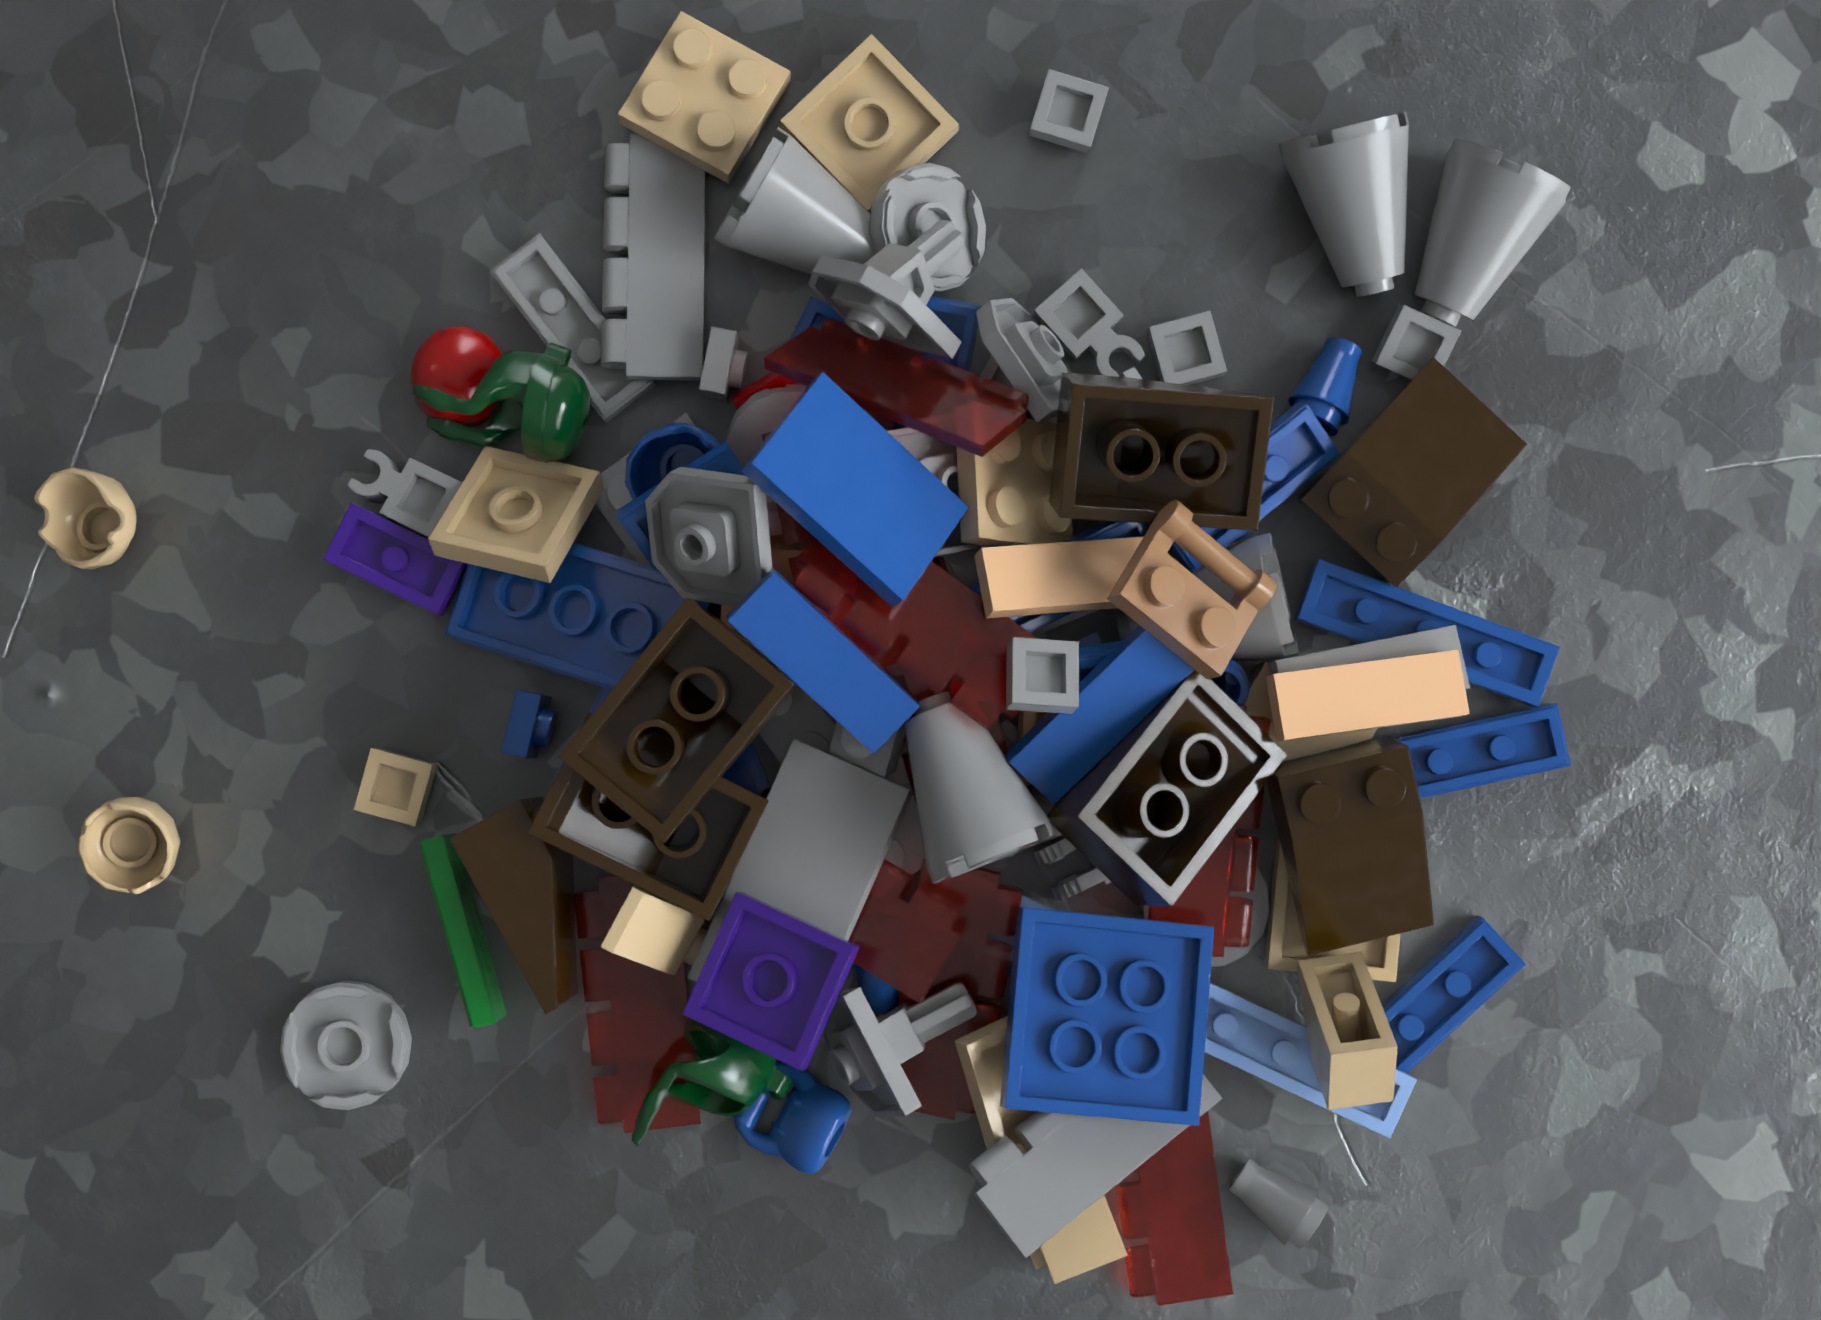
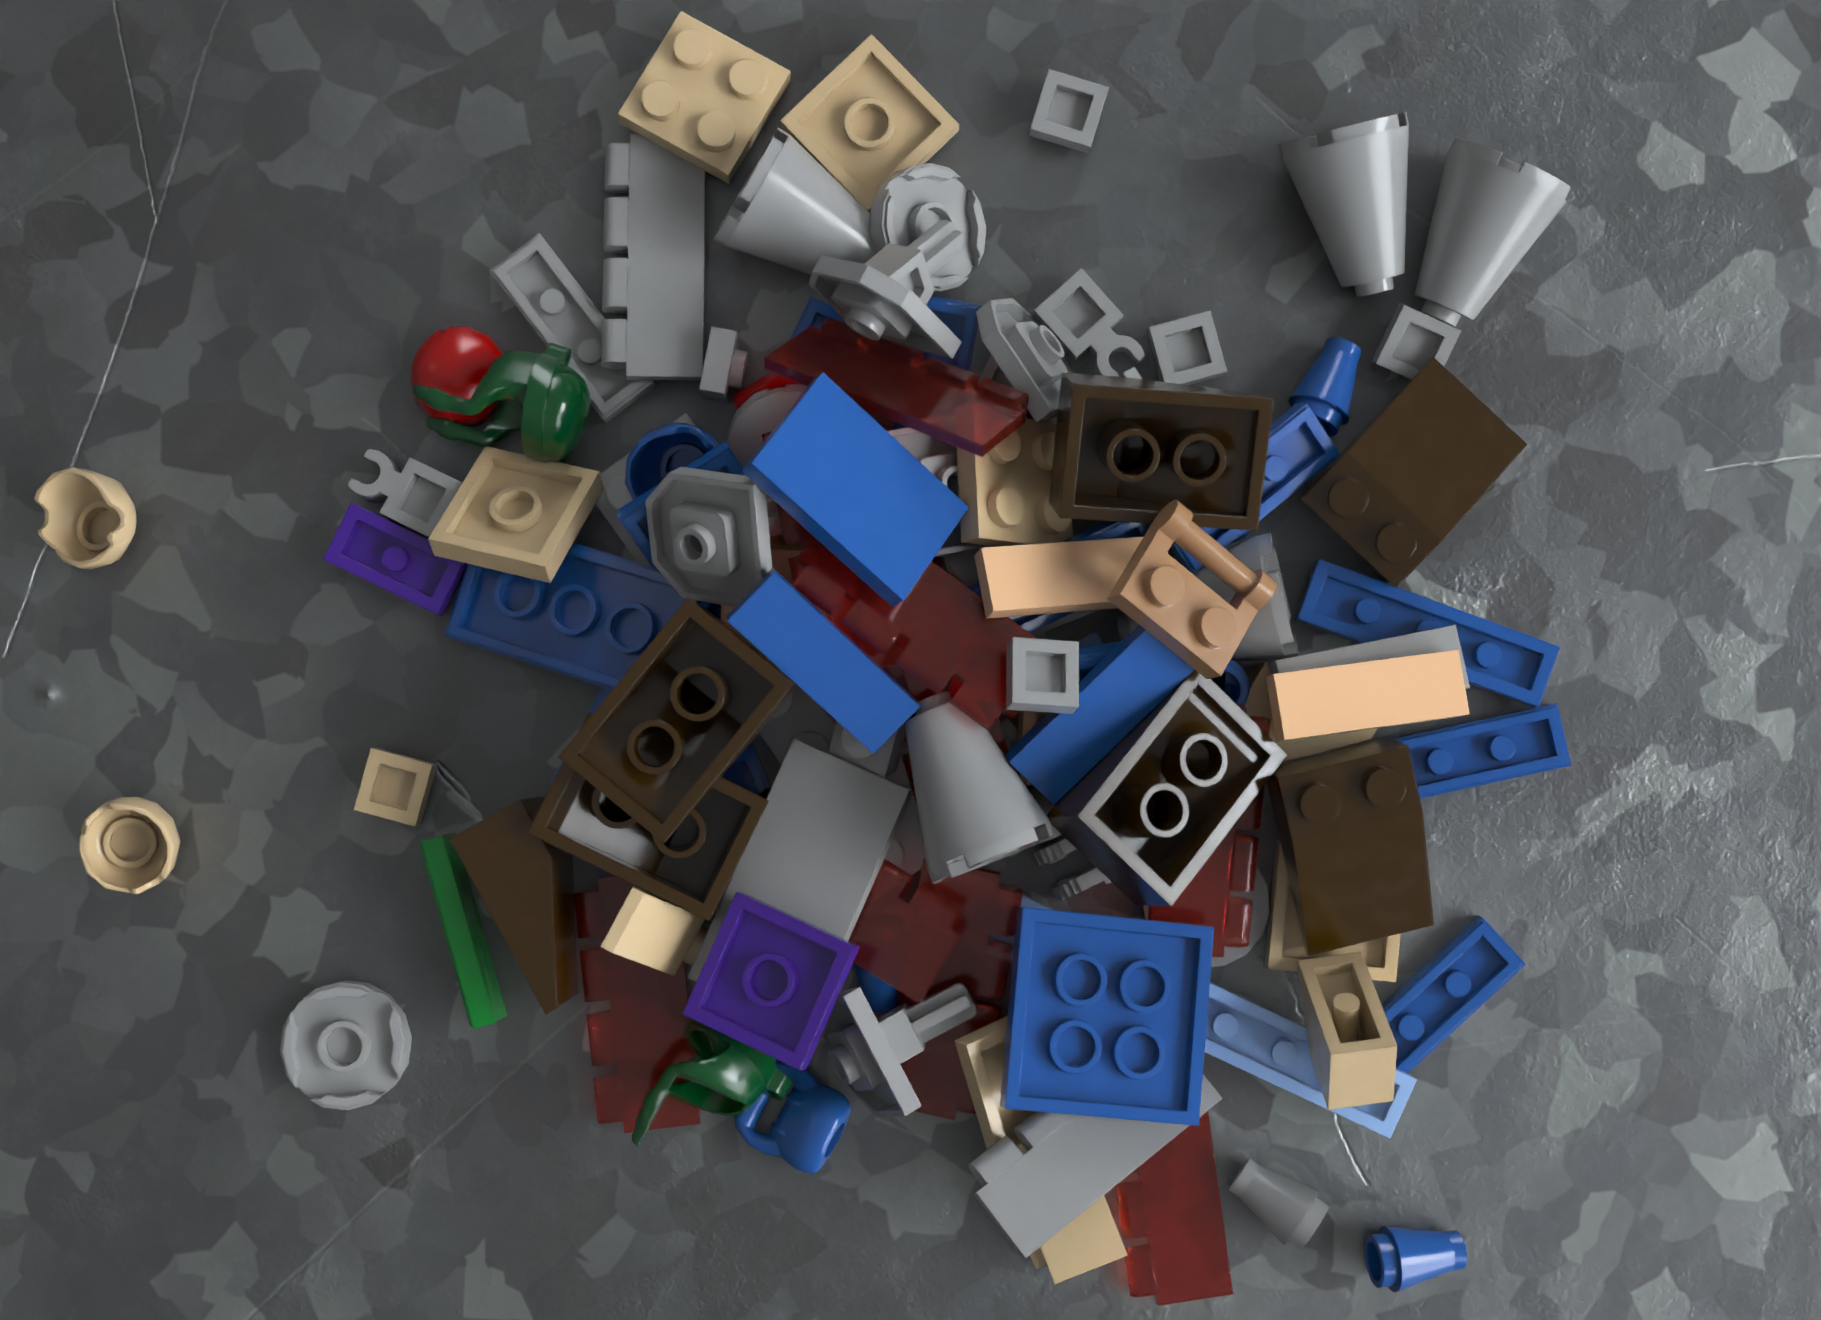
(529, 724): blue plate -> none
(1411, 1256): none -> blue cone

